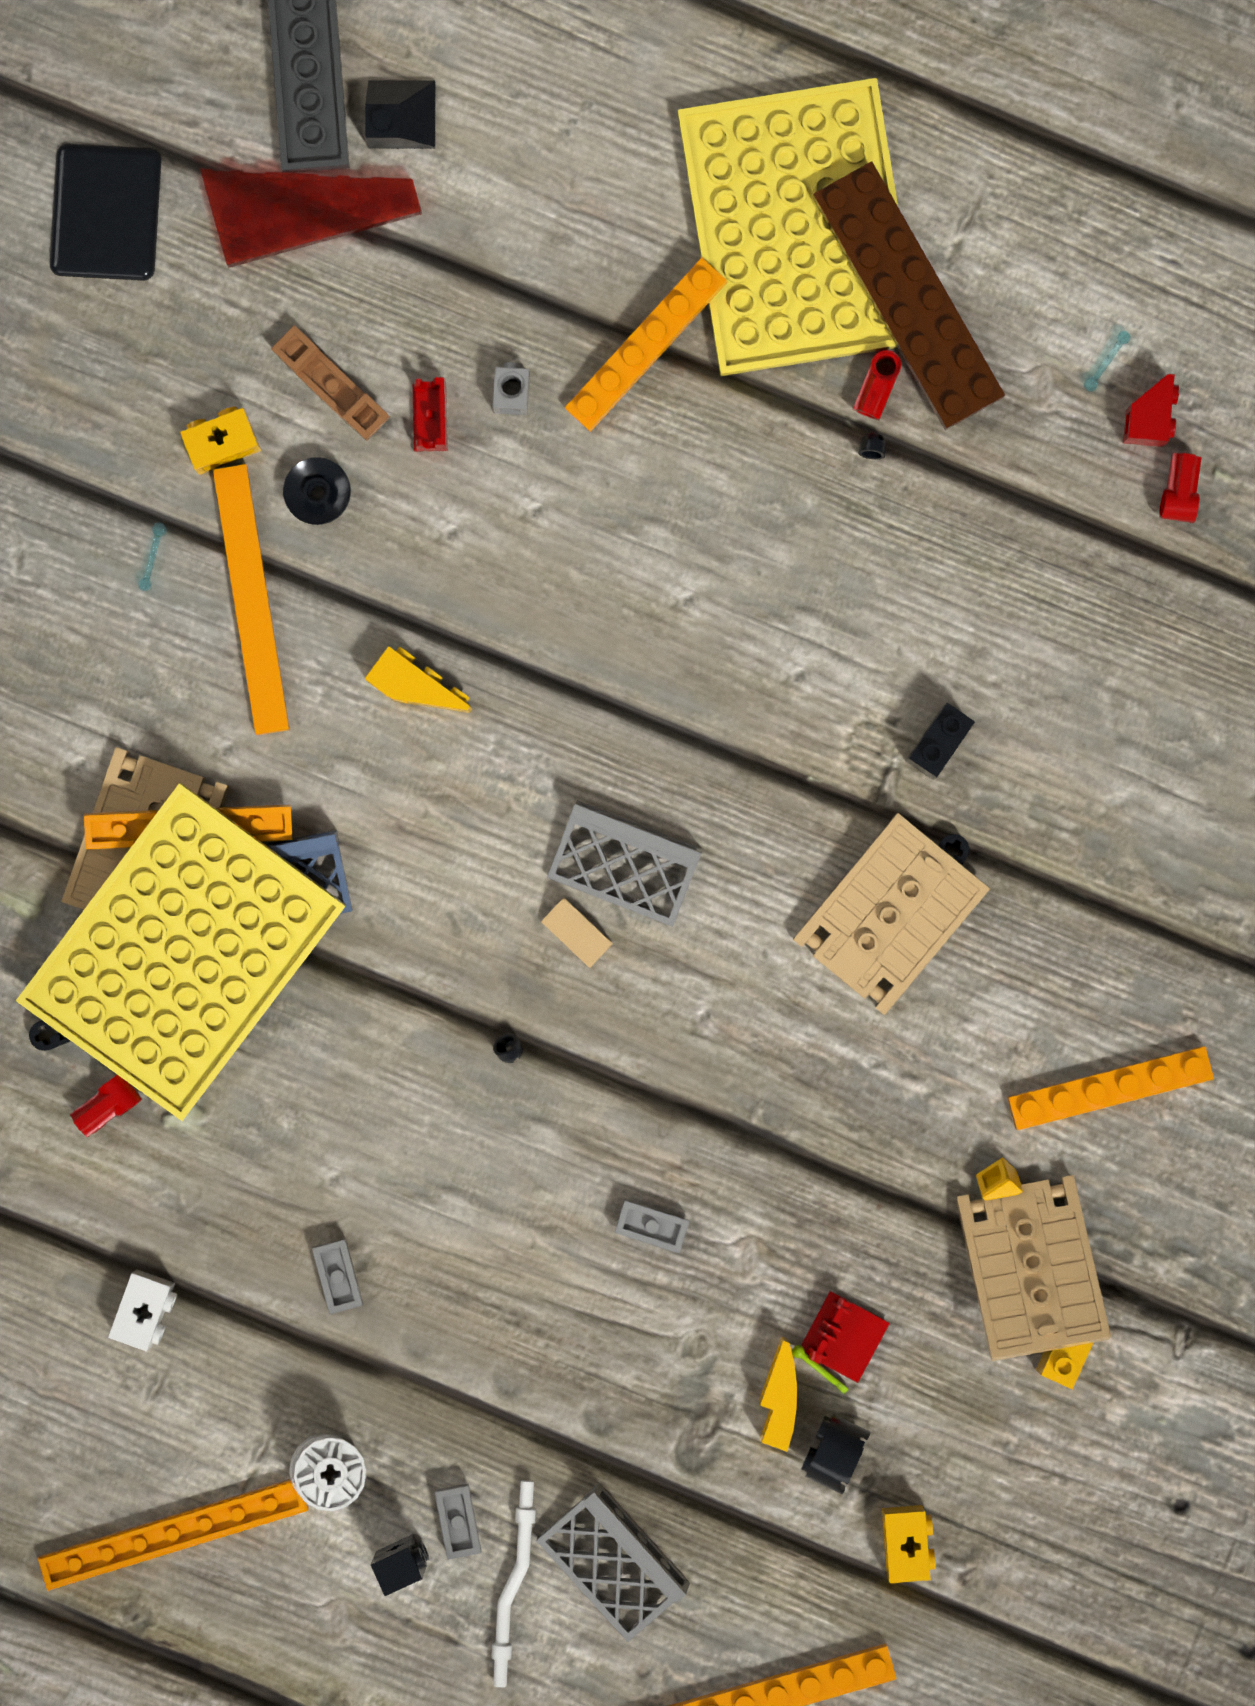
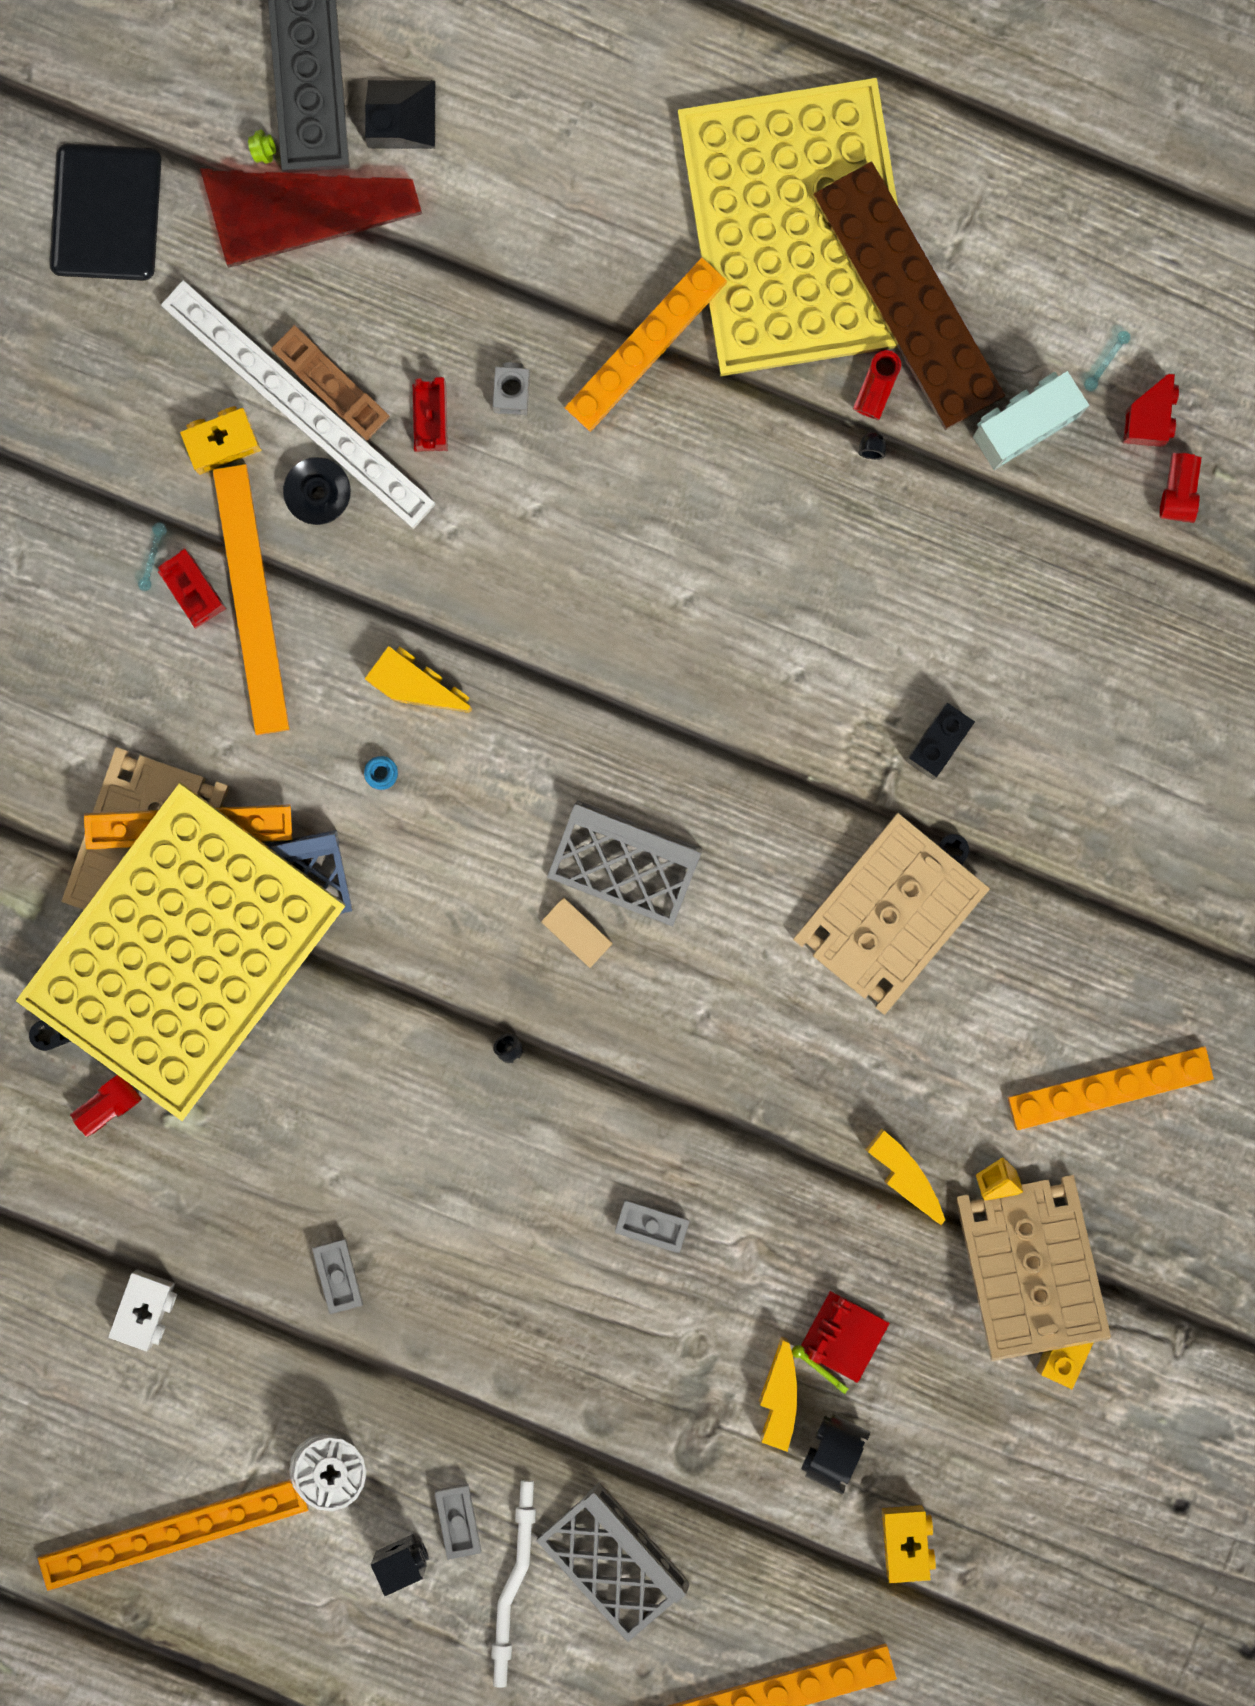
(191, 588): none -> red hinge
(262, 147): none -> lime plate
(298, 404): none -> white plate
(372, 765): none -> dark azure plate
(905, 1175): none -> yellow slope
(1029, 418): none -> light aqua brick

